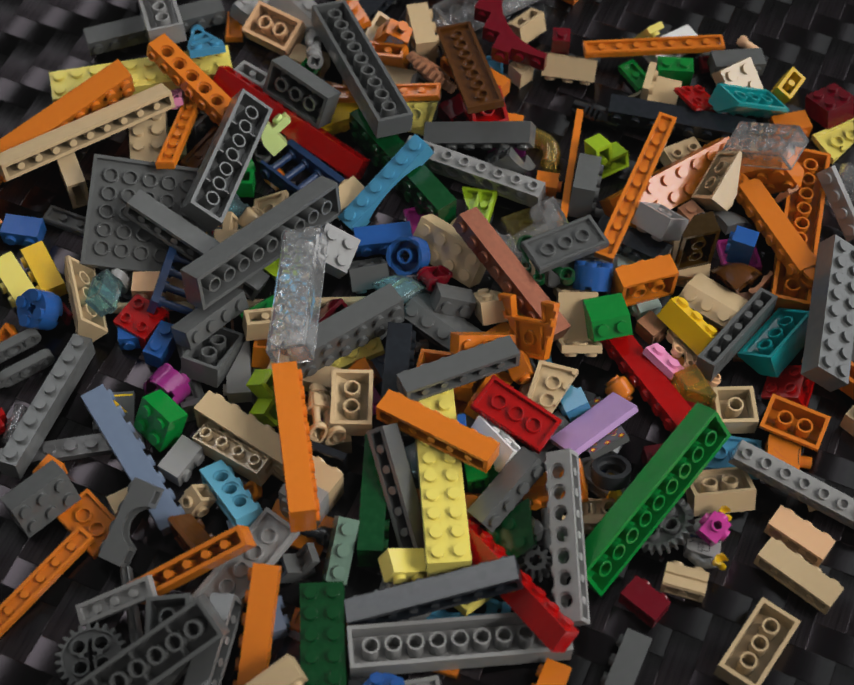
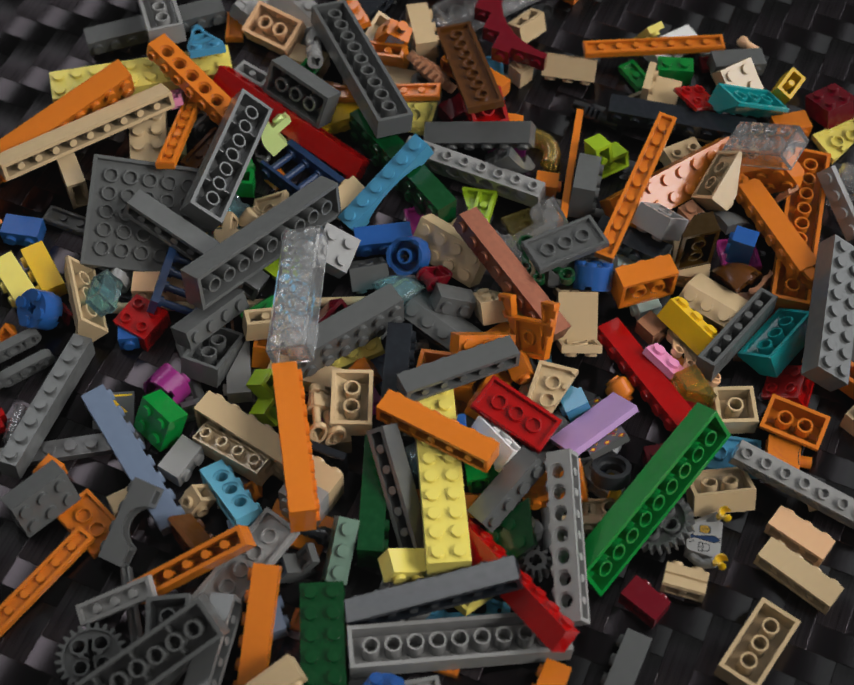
(160, 345): blue brick -> none
(560, 40): dark red brick -> none
(607, 317): green slope -> none
(707, 531): dark pink brick -> none

